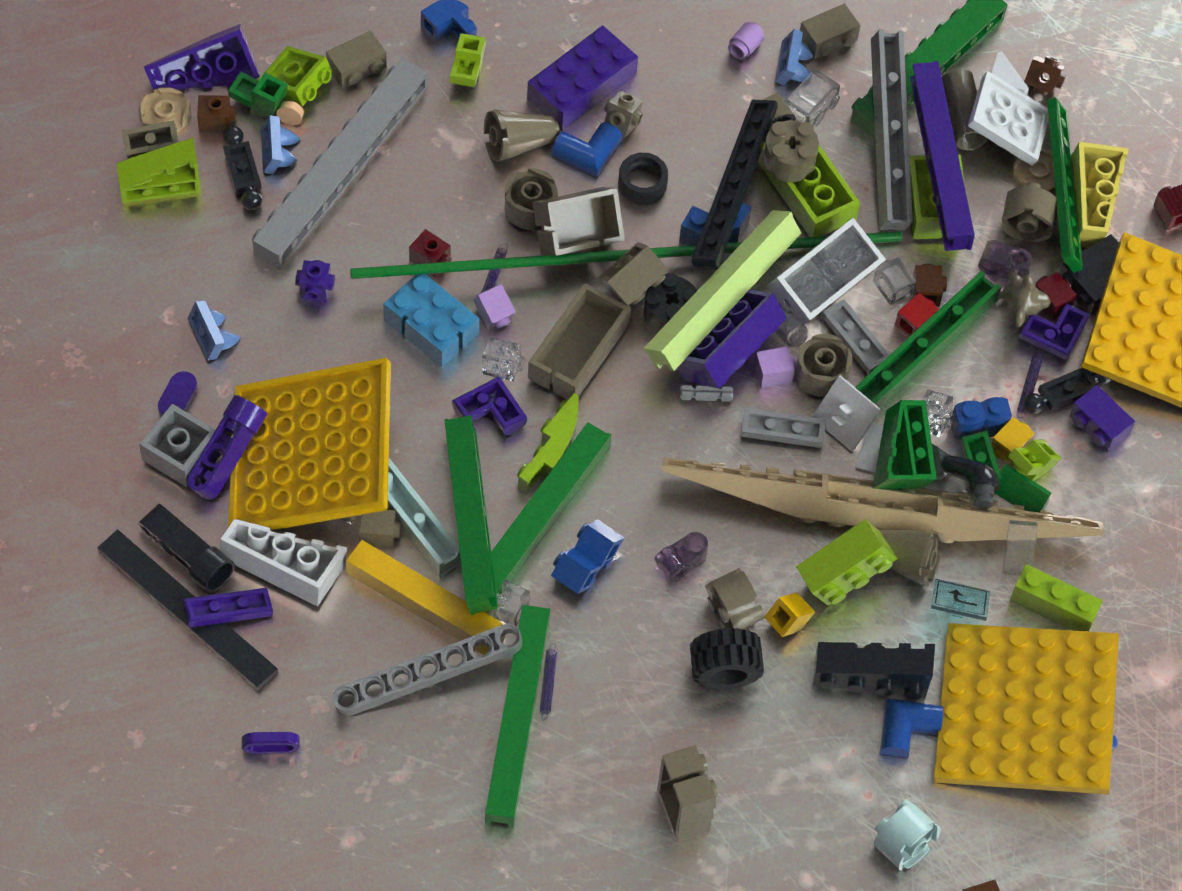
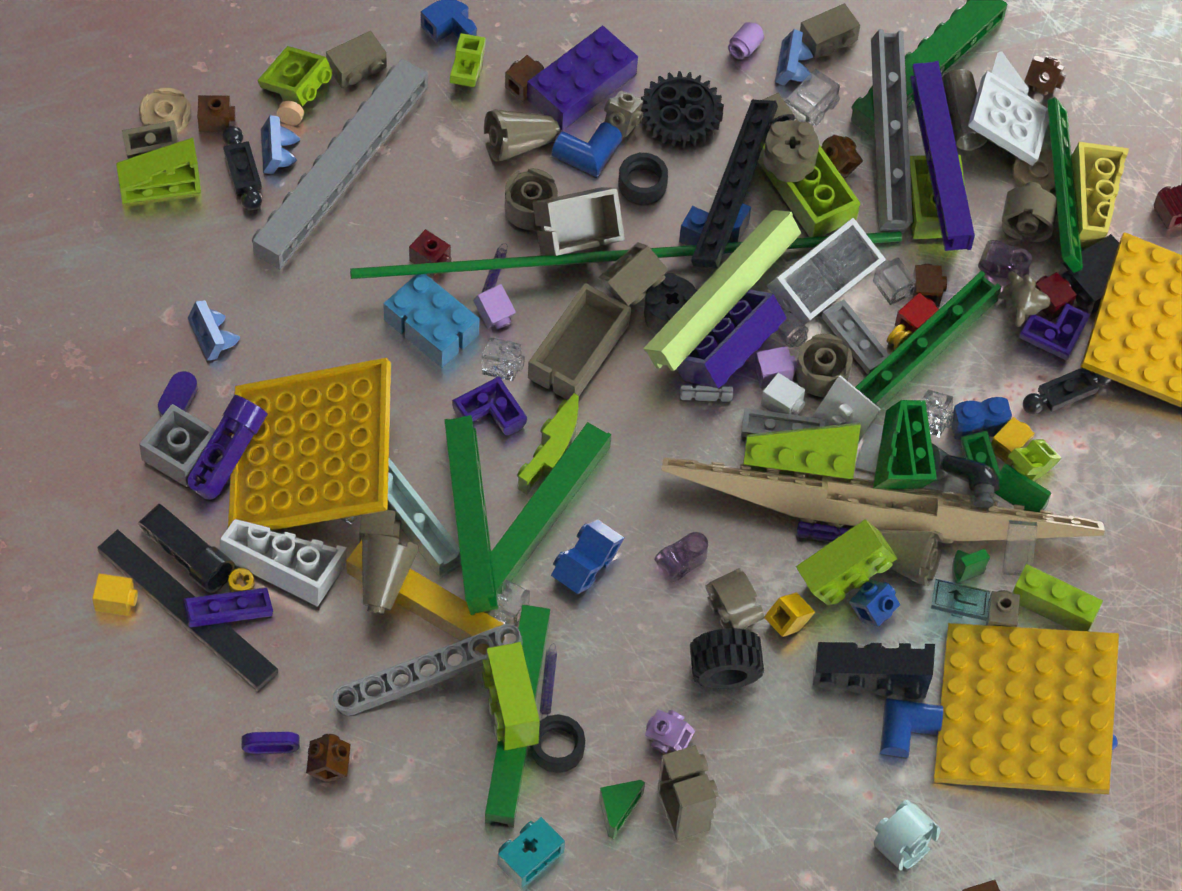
(114, 594): none -> yellow brick
(205, 63): dark purple wedge -> none
(245, 575): none -> yellow bush
(261, 95): green brick -> none
(315, 281): dark purple brick -> none
(328, 758): none -> reddish brown brick
(384, 570): none -> dark tan cone
(511, 696): none -> lime brick
(519, 74): none -> reddish brown brick
(524, 866): none -> teal brick
(560, 764): none -> black tyre
(618, 802): none -> green slope
(668, 731): none -> lavender brick
(681, 109): none -> black gear
(783, 396): none -> white brick
(806, 450): none -> lime wedge
(819, 531): none -> dark purple axle
(842, 154): none -> reddish brown brick
(874, 602): none -> blue brick
(898, 336): none -> yellow bush
(968, 566): none -> green tile
(1003, 609): none -> dark tan brick
(1031, 389): piece -> none
(1101, 418): dark purple brick -> none

